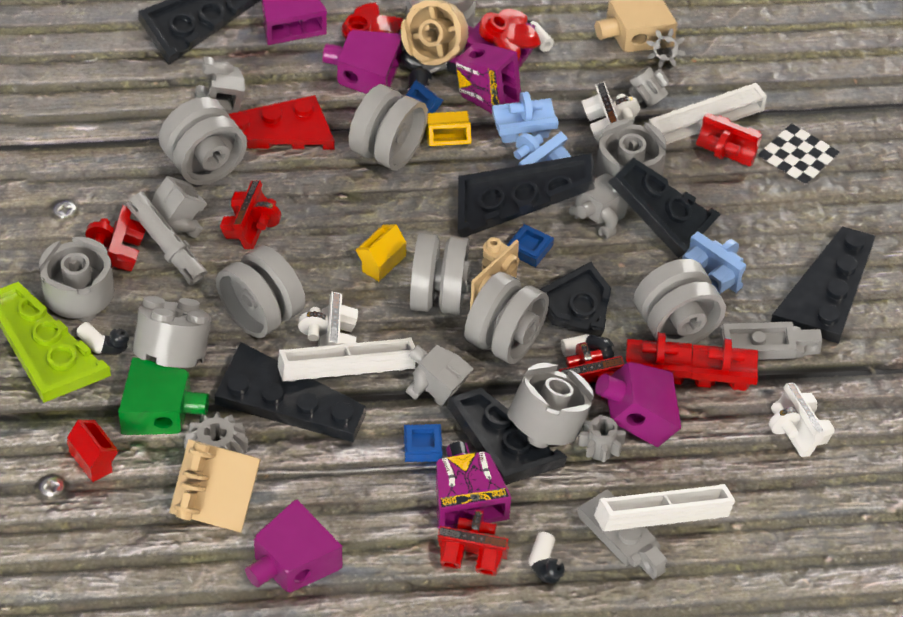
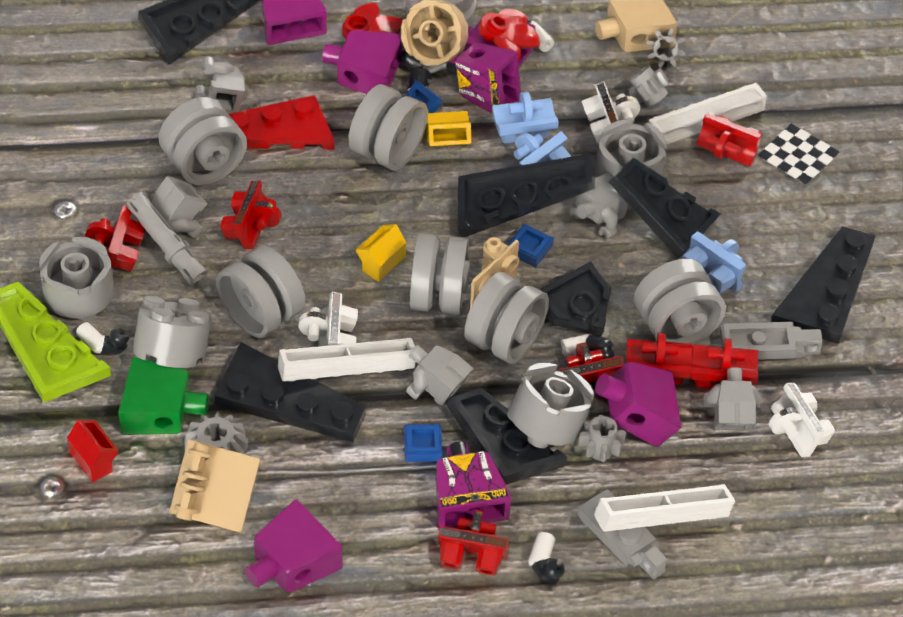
(733, 402): none -> light grey piece

